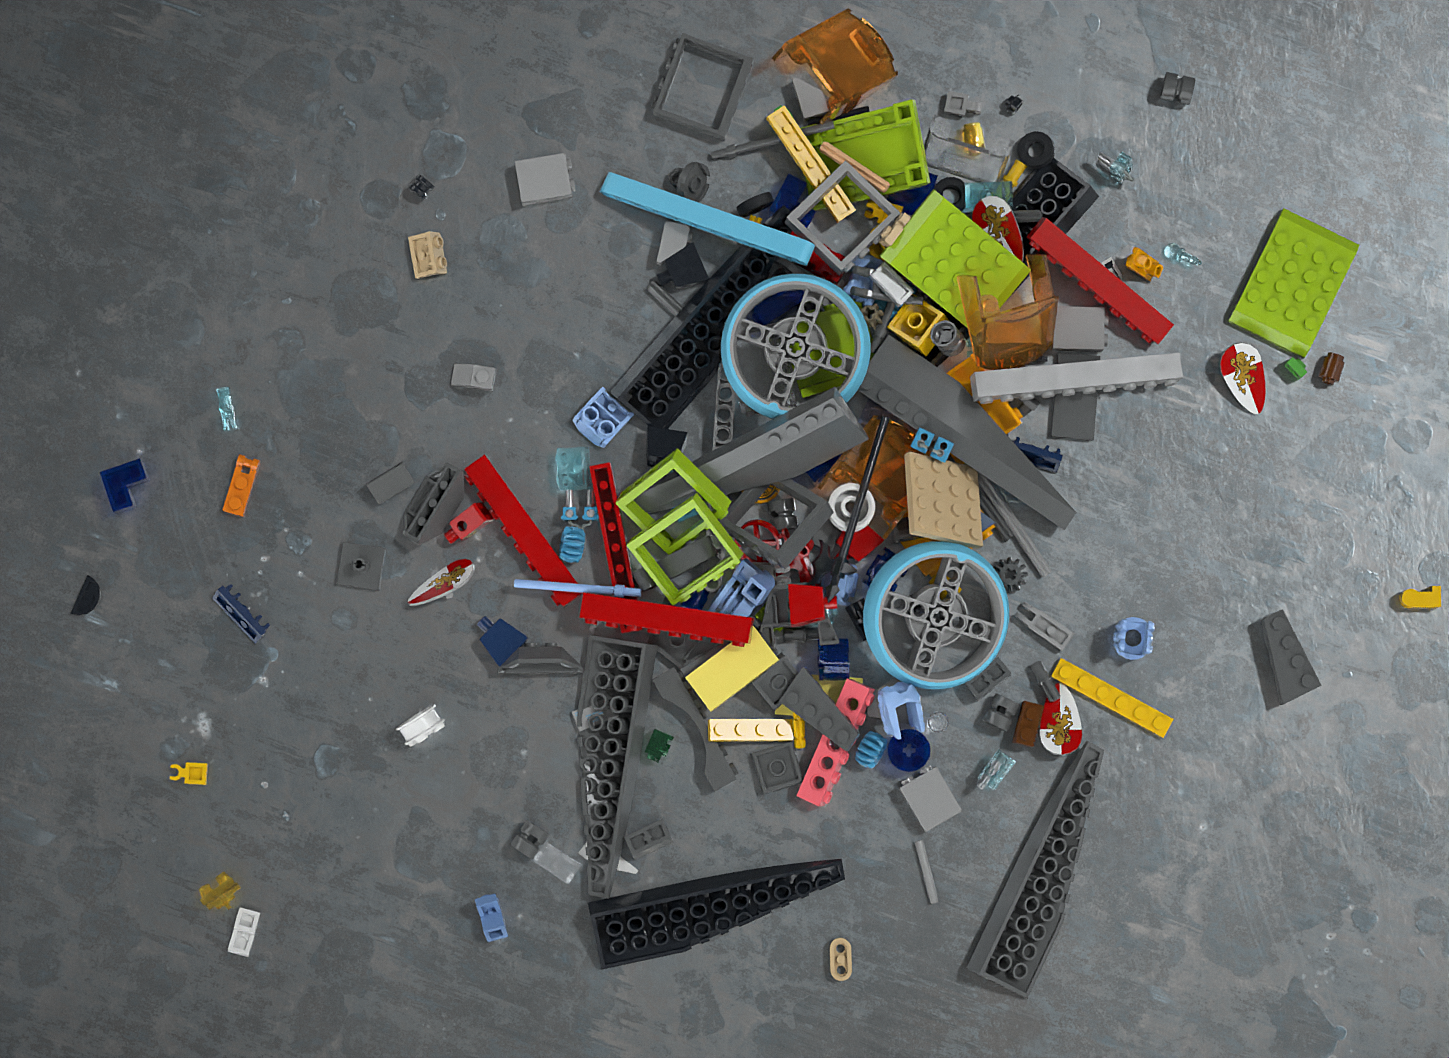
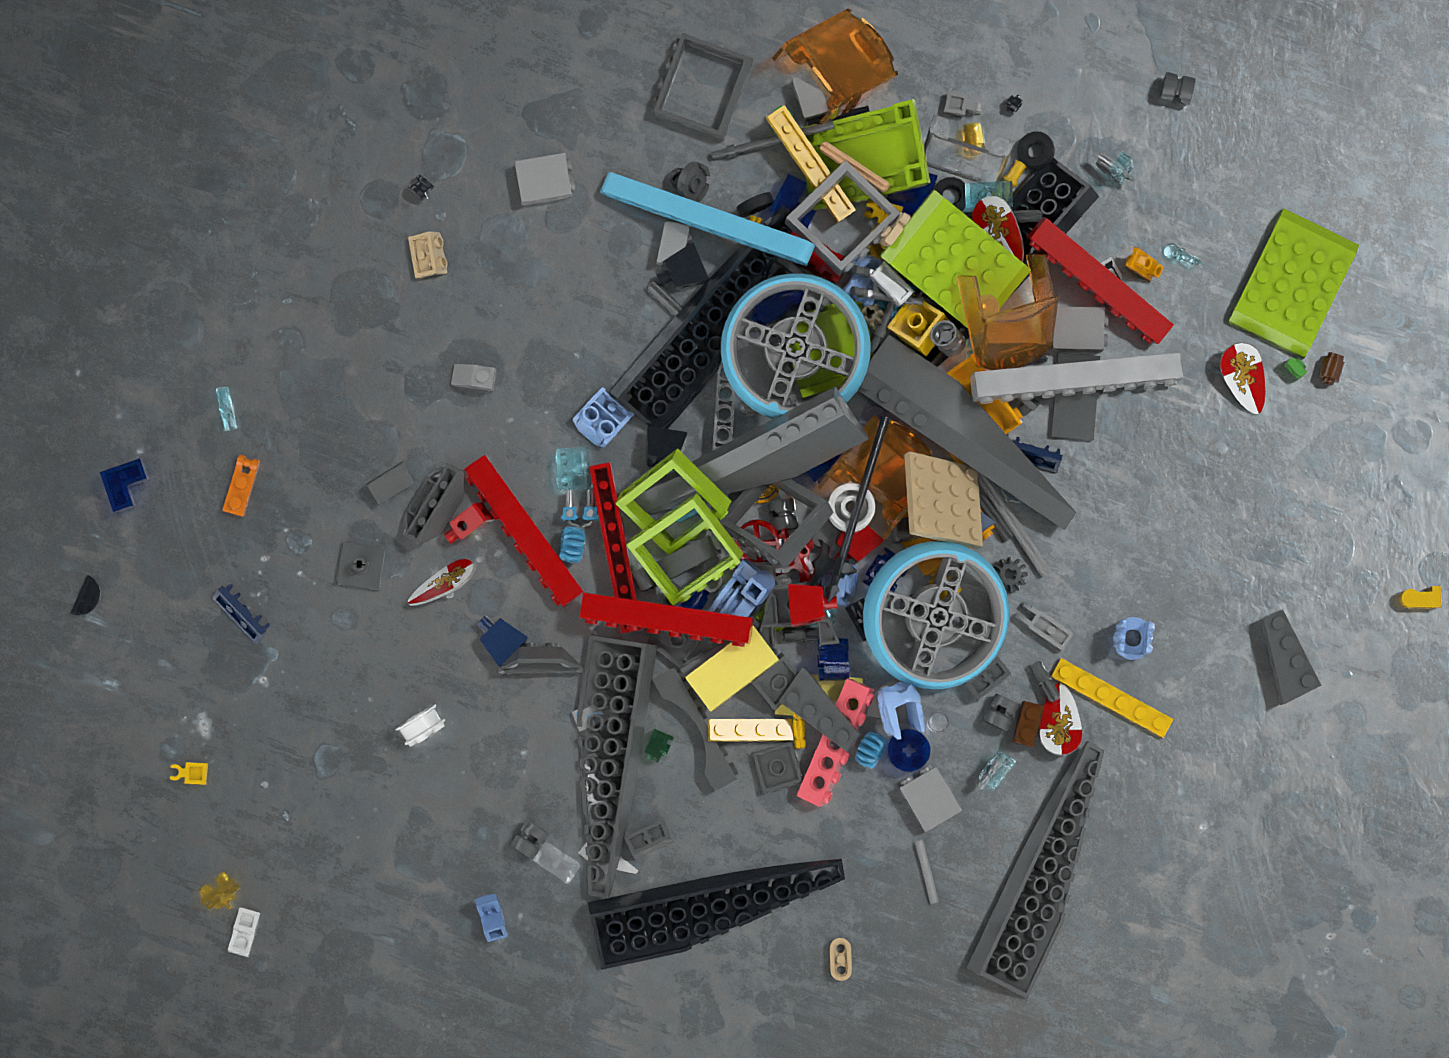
(618, 591): light blue bar -> none
(923, 445): dark azure piece -> none

